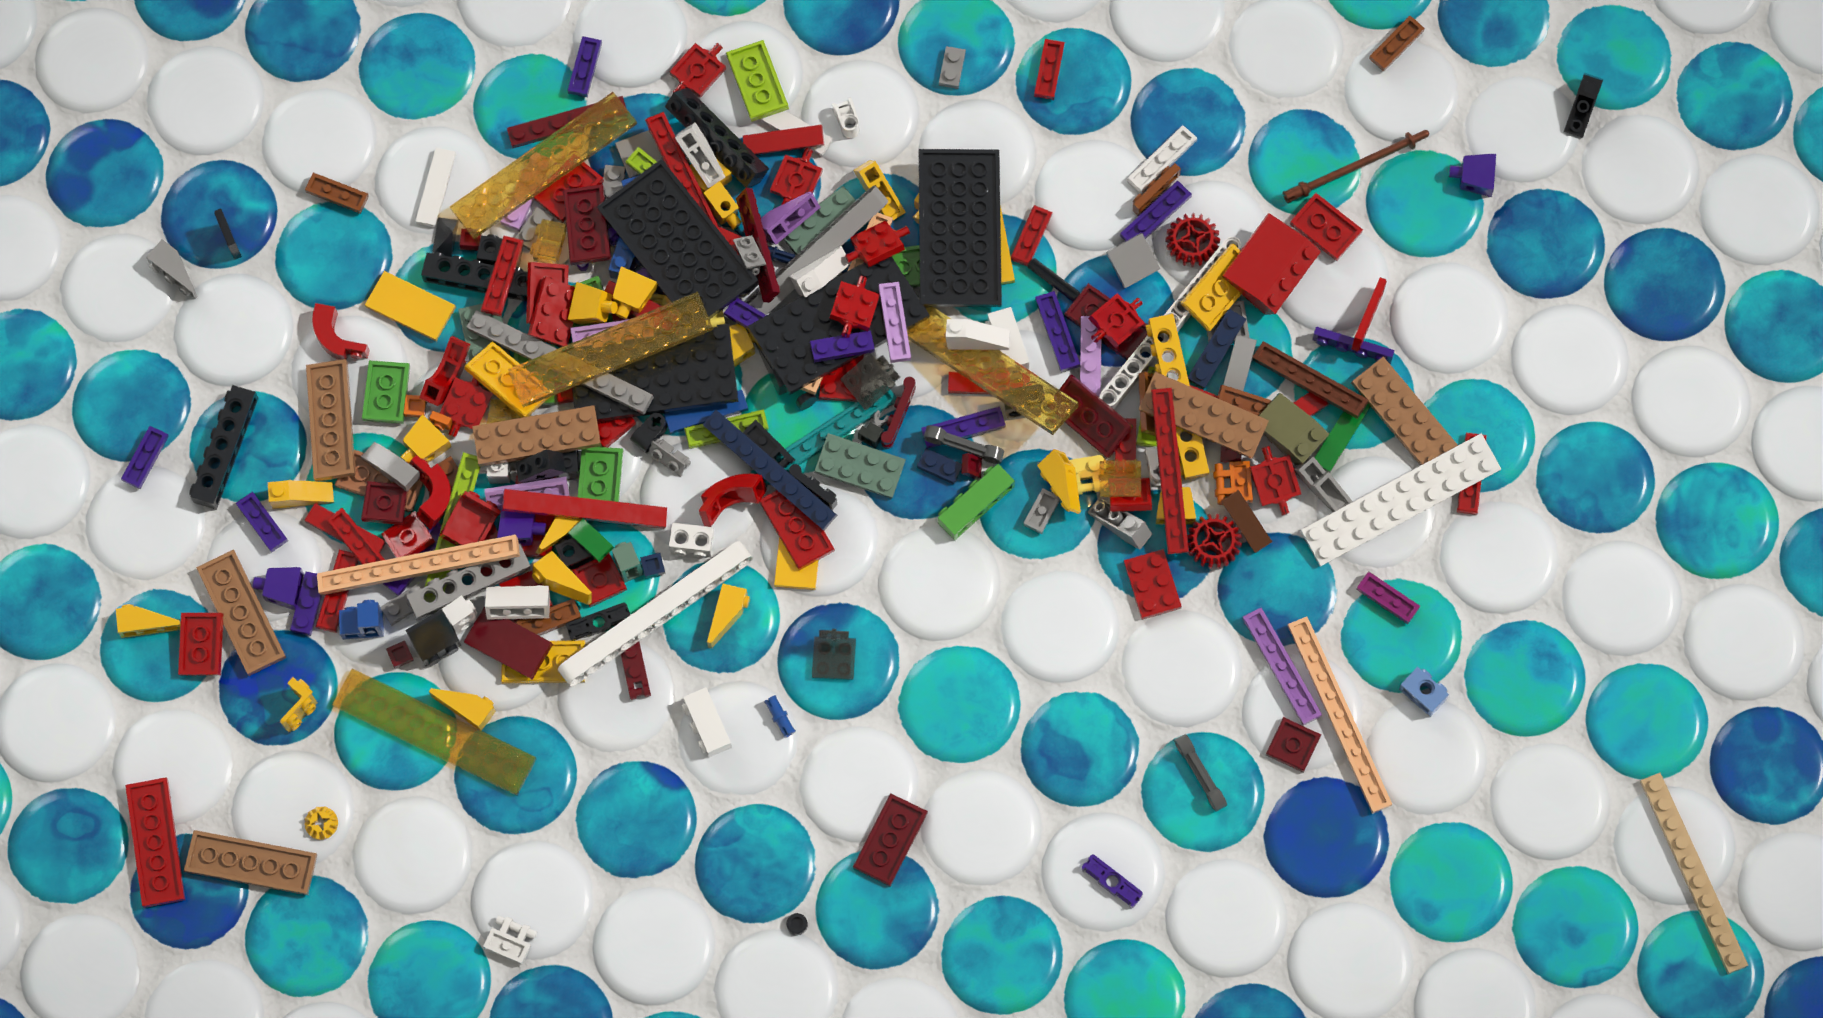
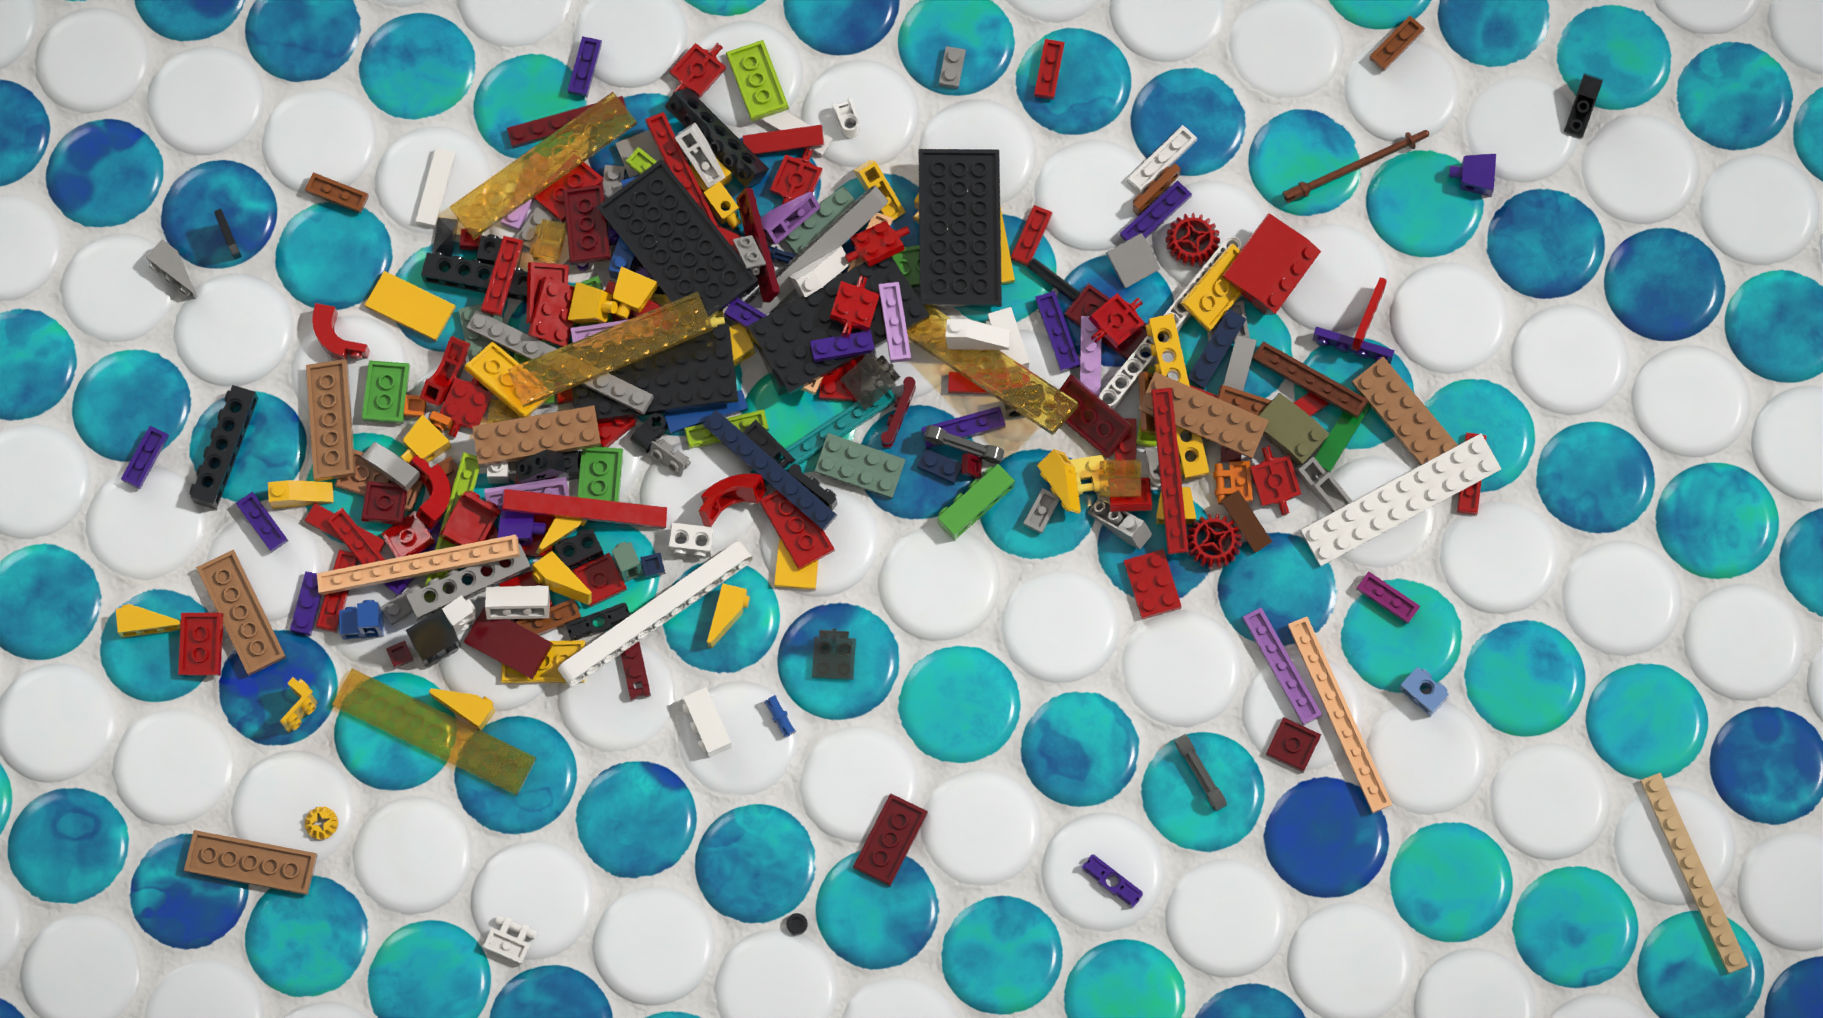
(155, 842): red plate -> none
(281, 586): dark purple torso -> none
(591, 540): green slope -> none
(806, 400): black tile -> none
(873, 432): pearl dark grey piece -> none
(1326, 226): red plate -> none

